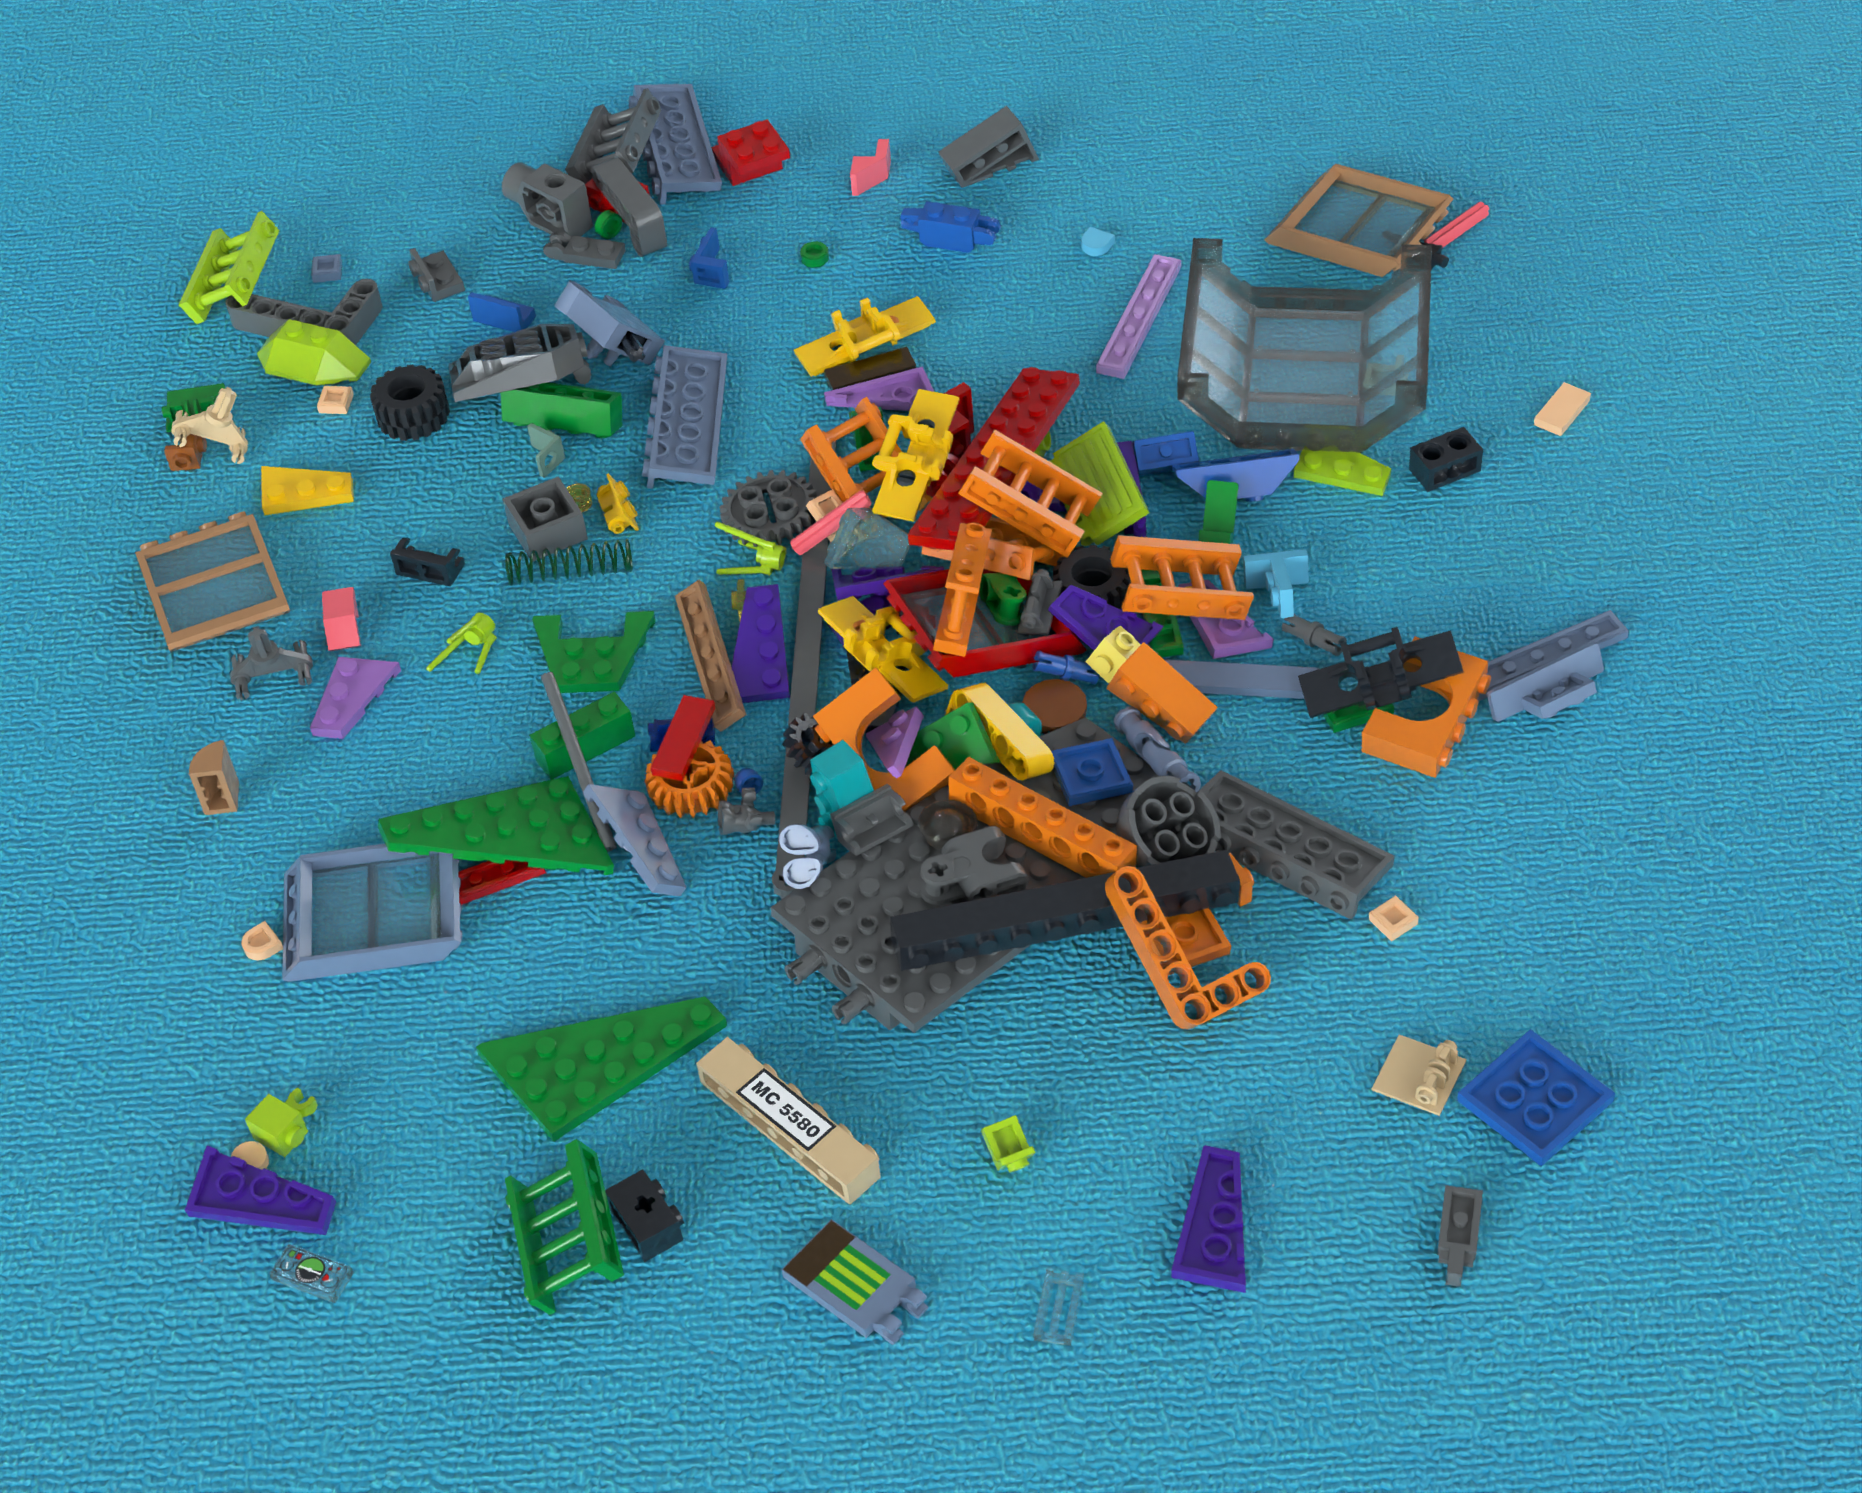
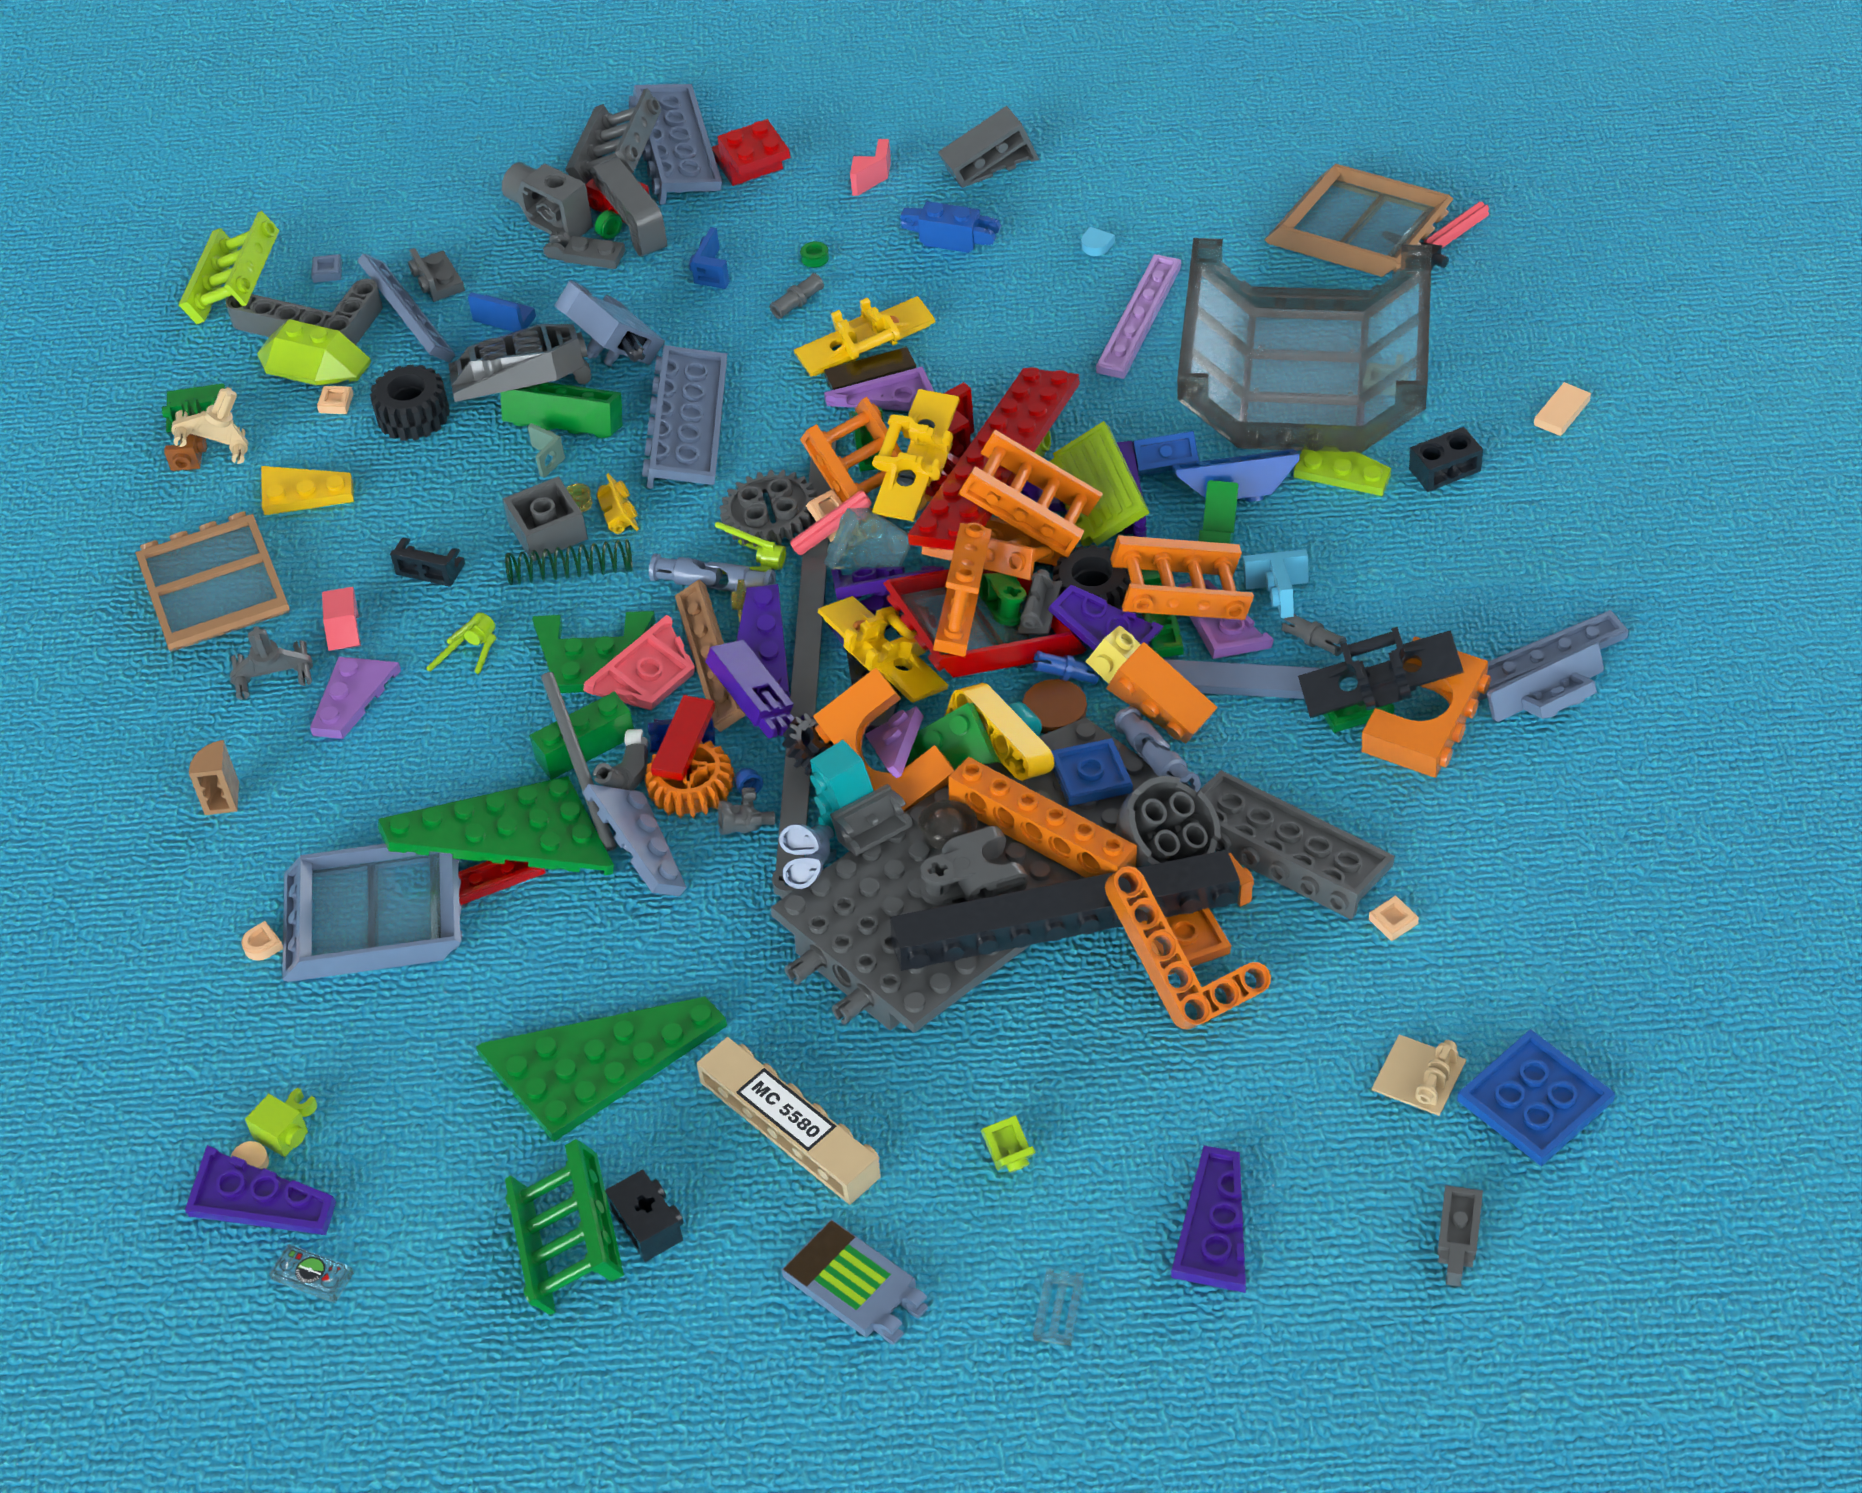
(406, 308): none -> sand blue tile
(632, 768): none -> dark grey arm
(645, 669): none -> coral wing
(688, 570): none -> sand blue piece
(751, 686): none -> dark purple hinge
(796, 296): none -> dark grey pin

